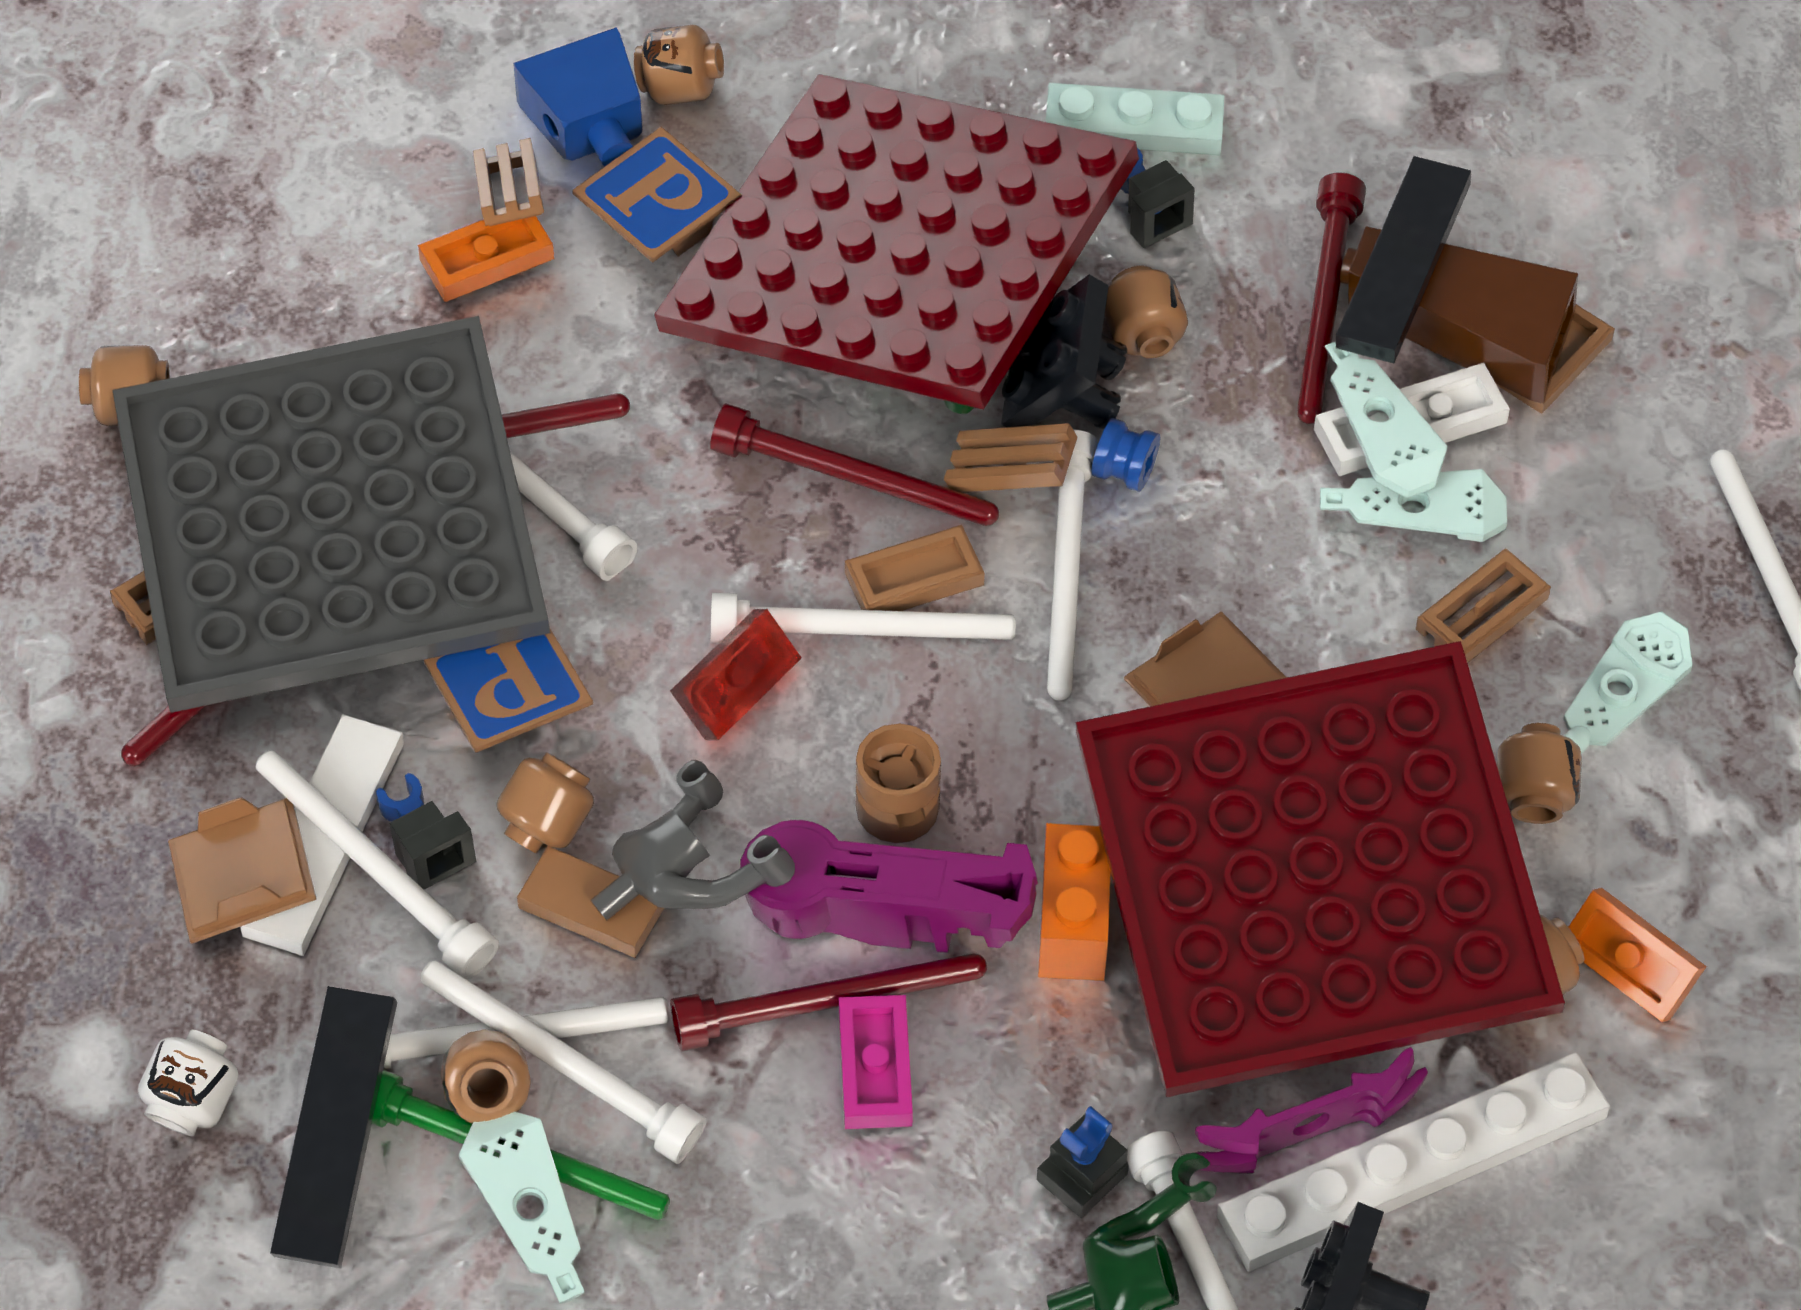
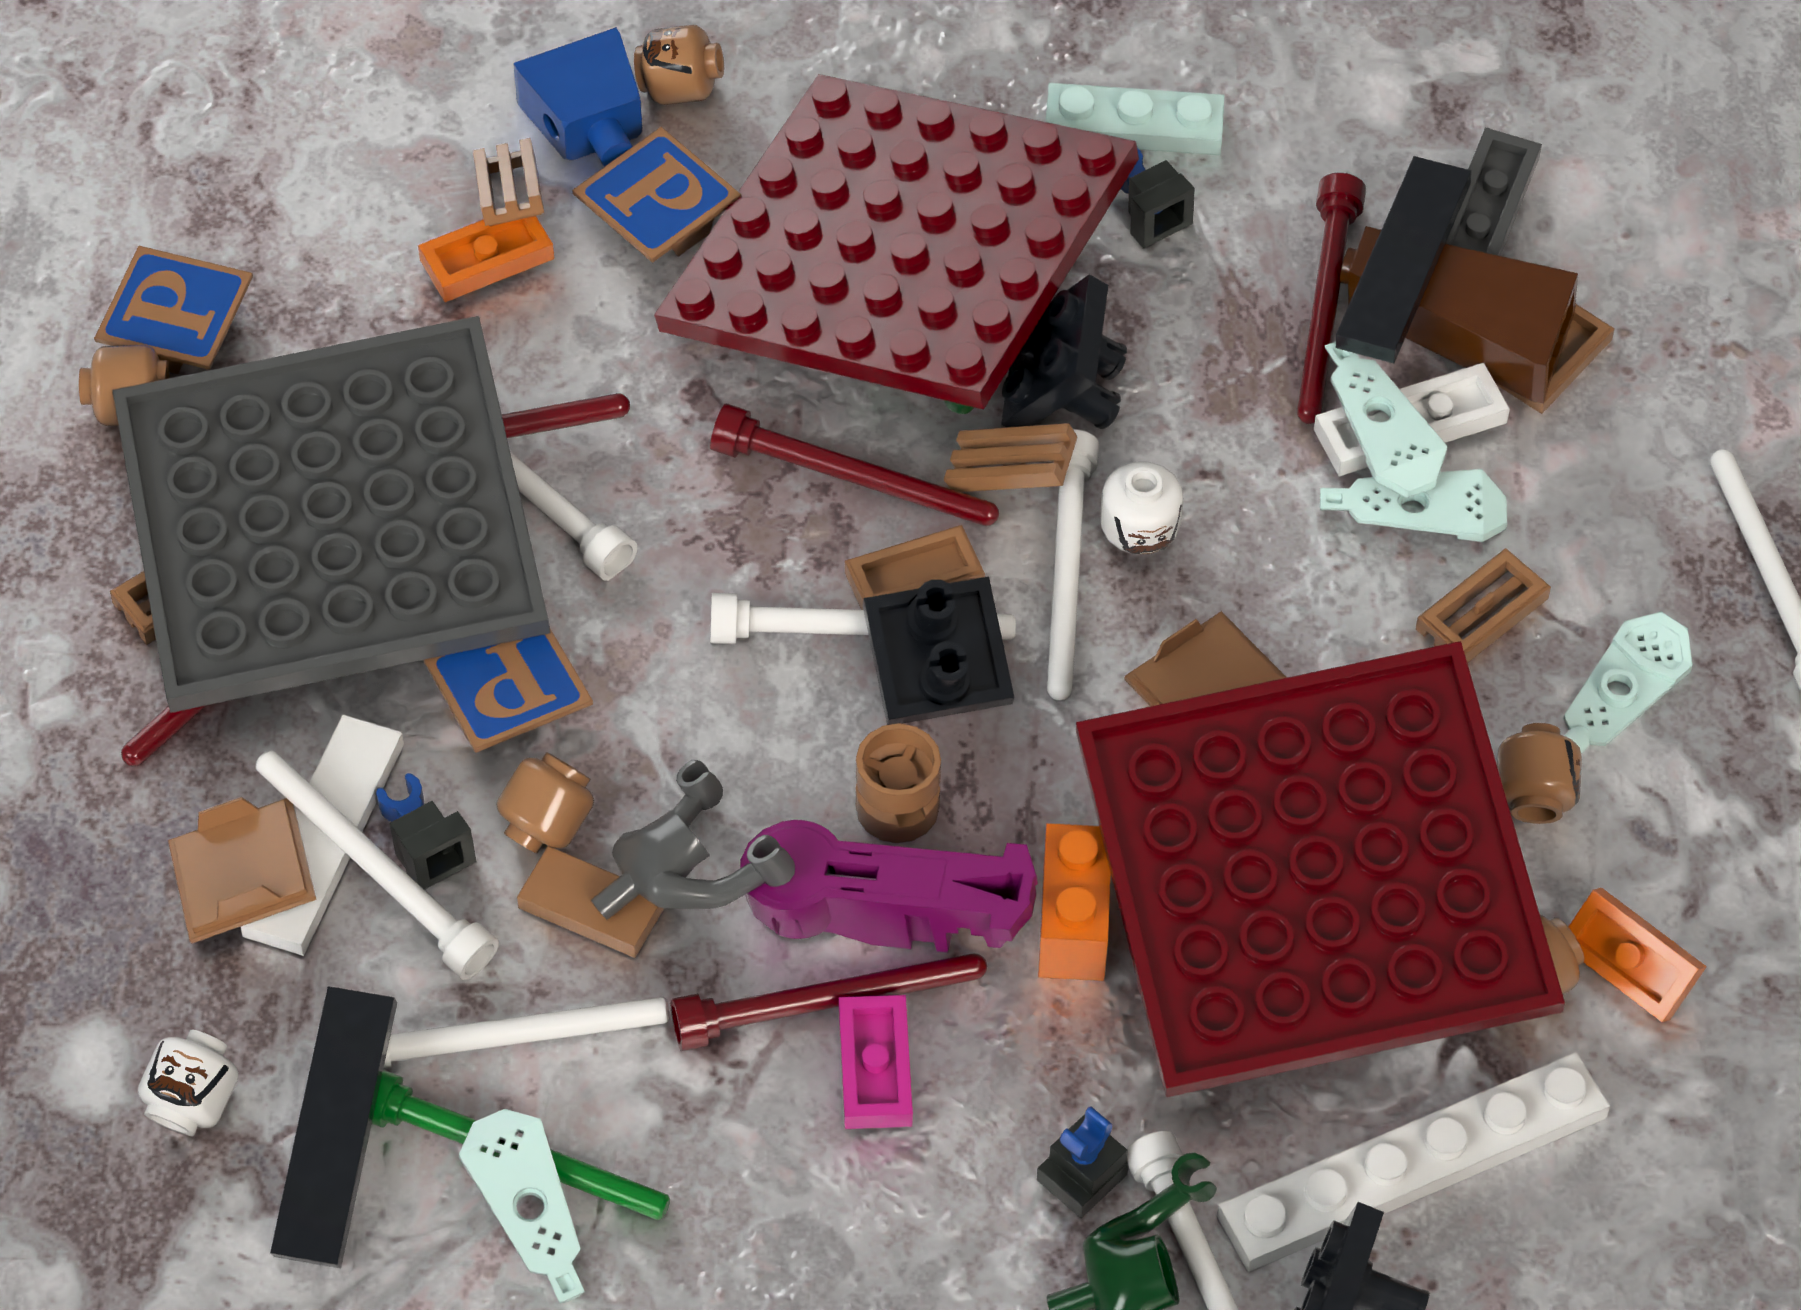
(174, 307): none -> piece
(485, 1076): medium nougat head -> none
(670, 1126): white piece -> none
(735, 674): clear red plate -> none
(938, 650): none -> black plate
(1125, 454): blue wheel -> none
(1141, 507): none -> white head
(1145, 311): medium nougat head -> none
(1368, 1099): magenta piece -> none
(1497, 188): none -> dark grey plate

